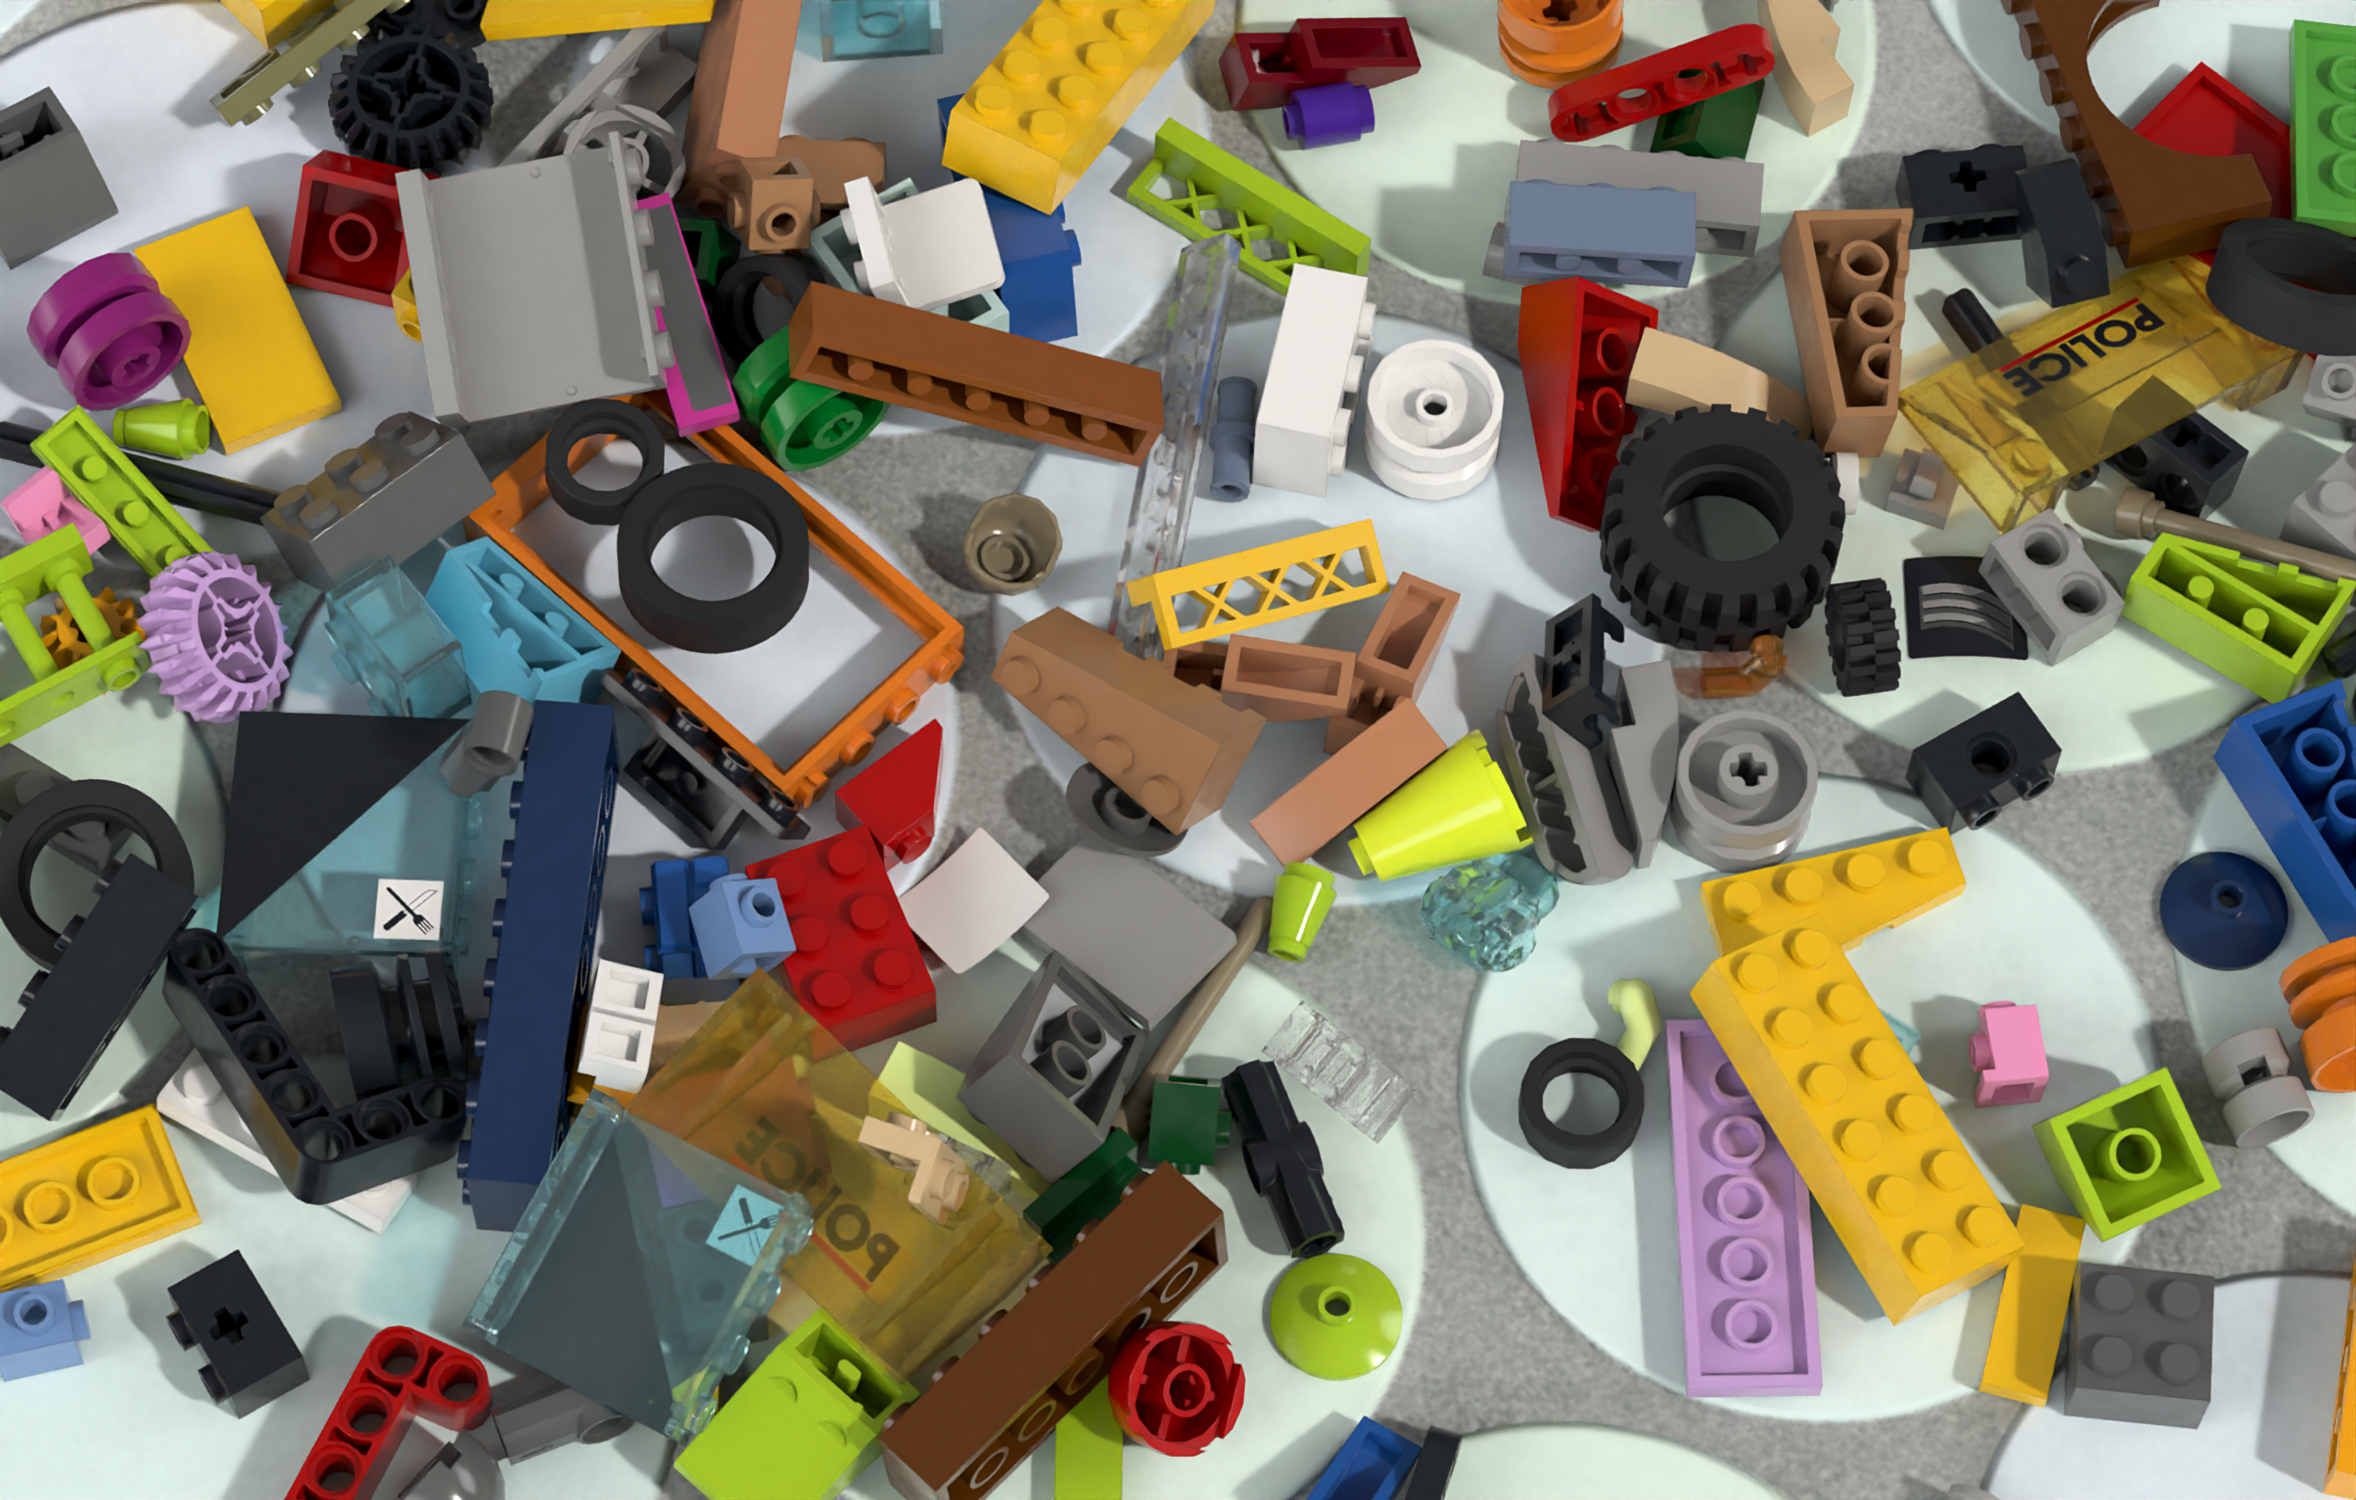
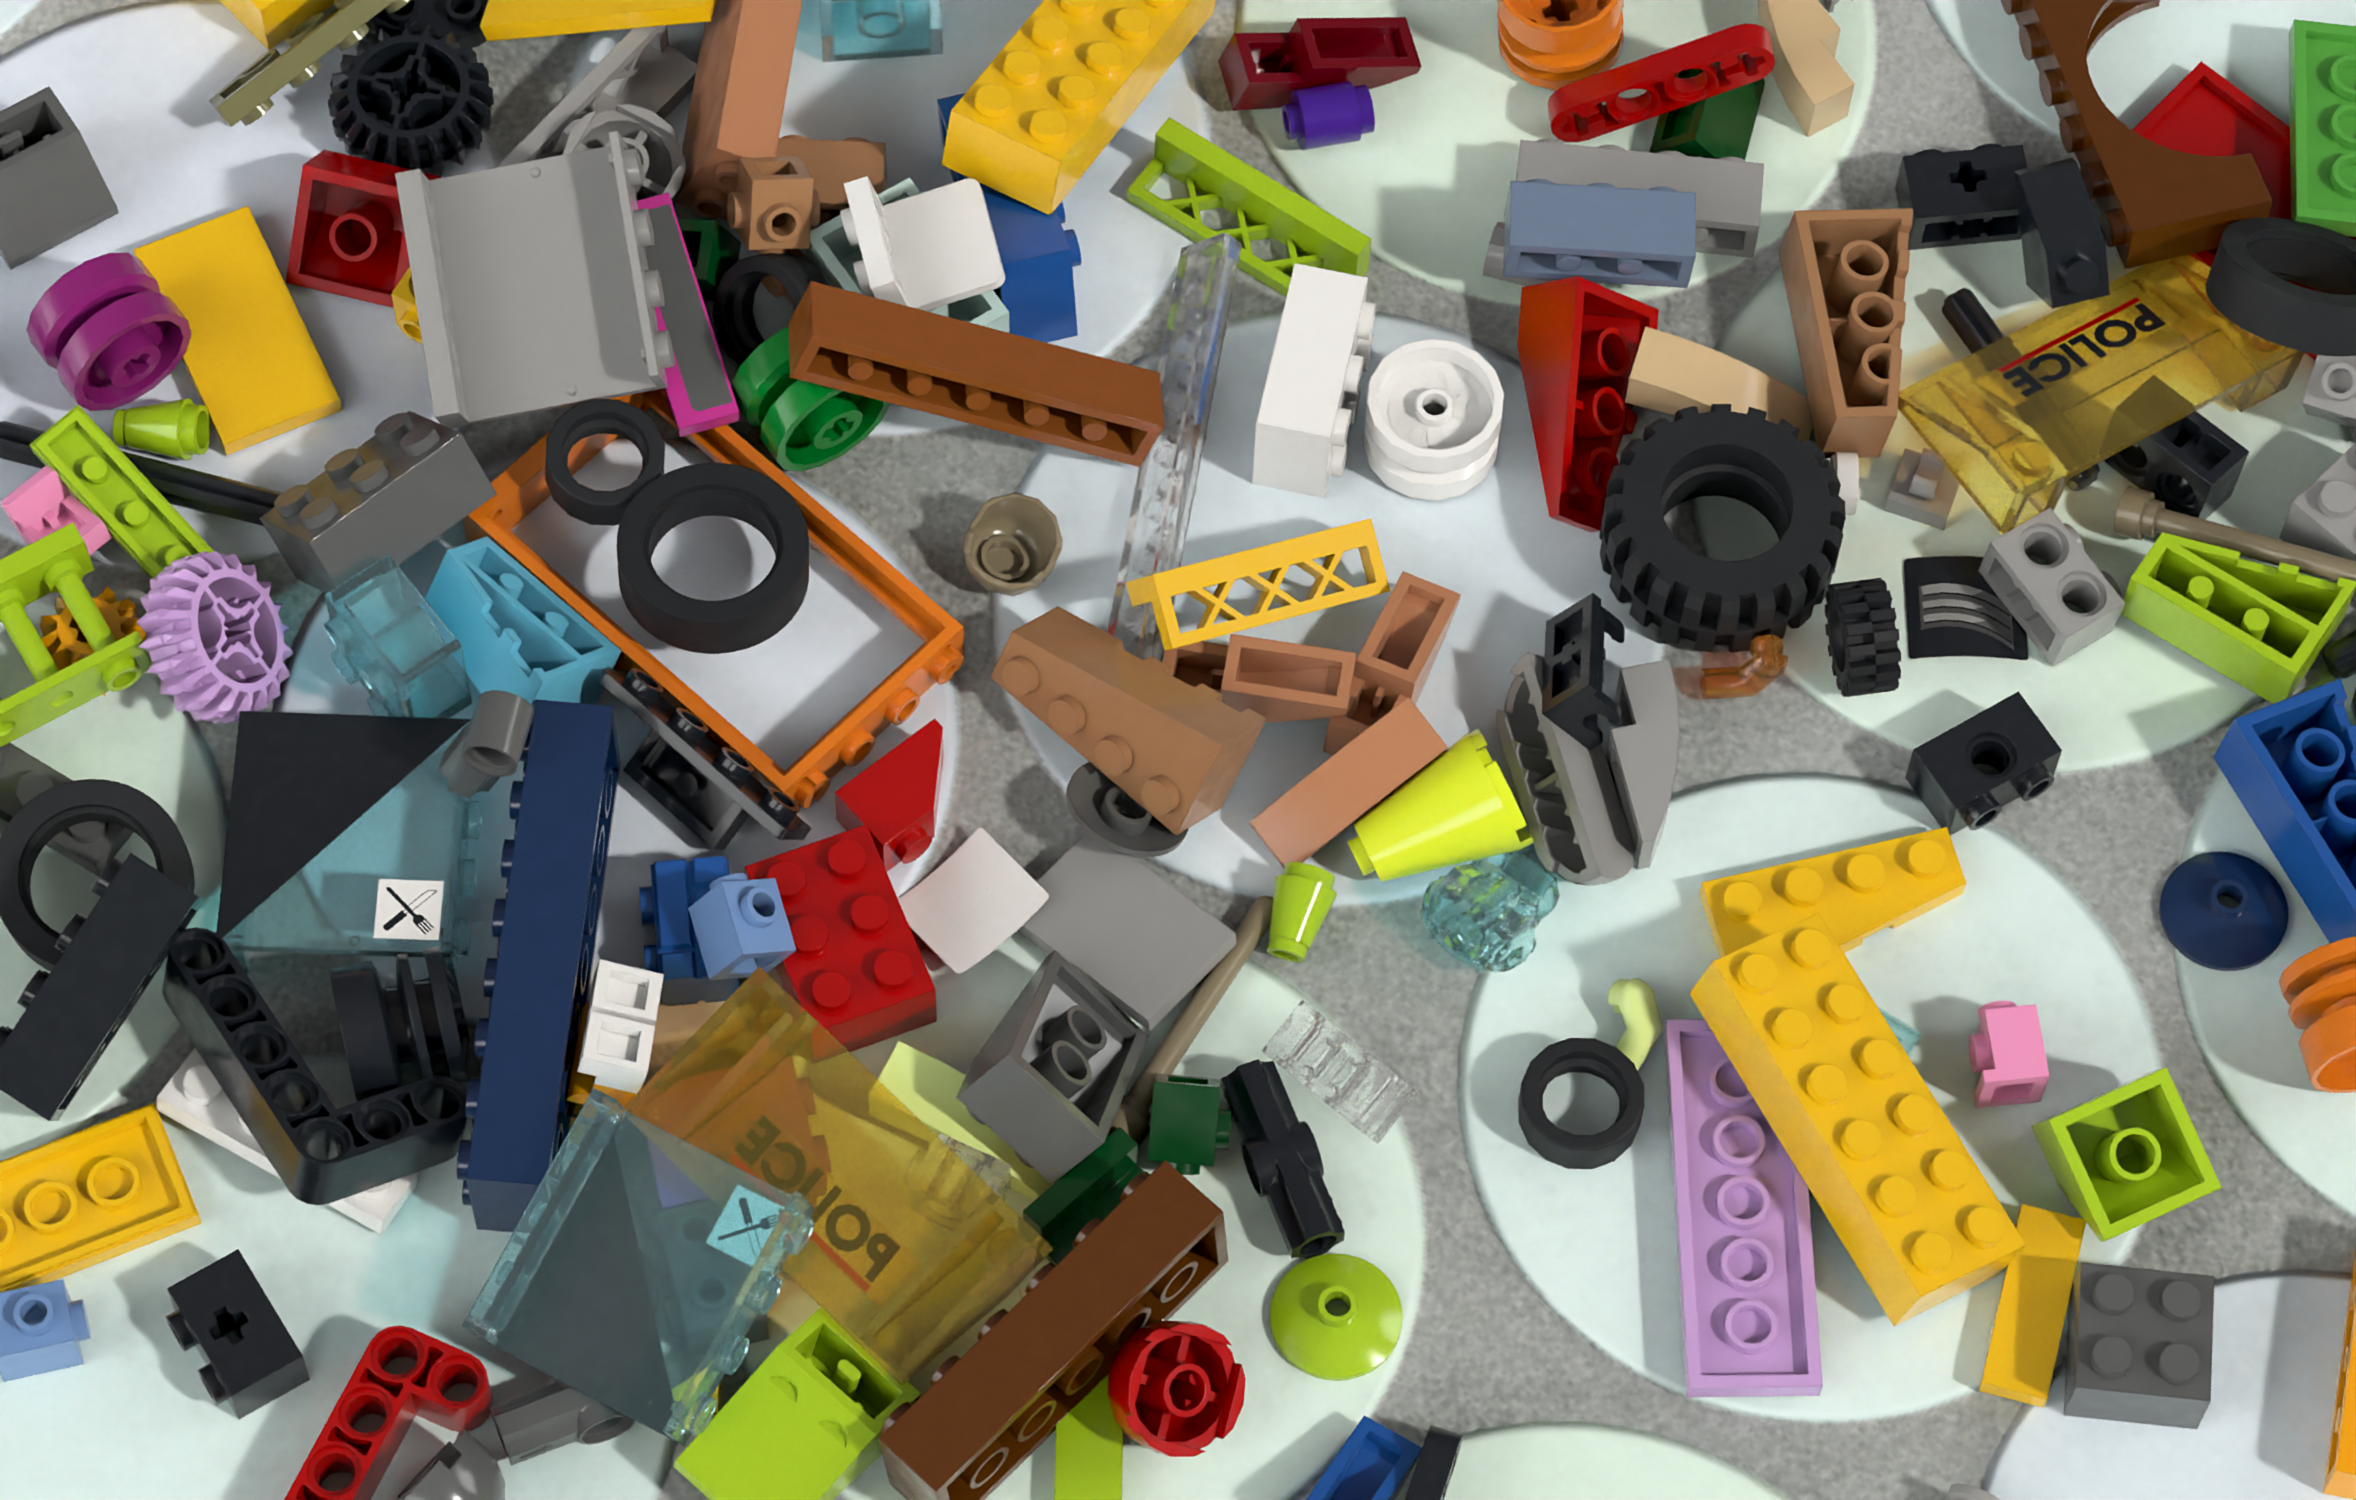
(937, 1169): tan bracket -> none
(1233, 439): sand blue pin -> none
(1743, 791): light grey wheel -> none
(2259, 1094): light grey wheel -> none

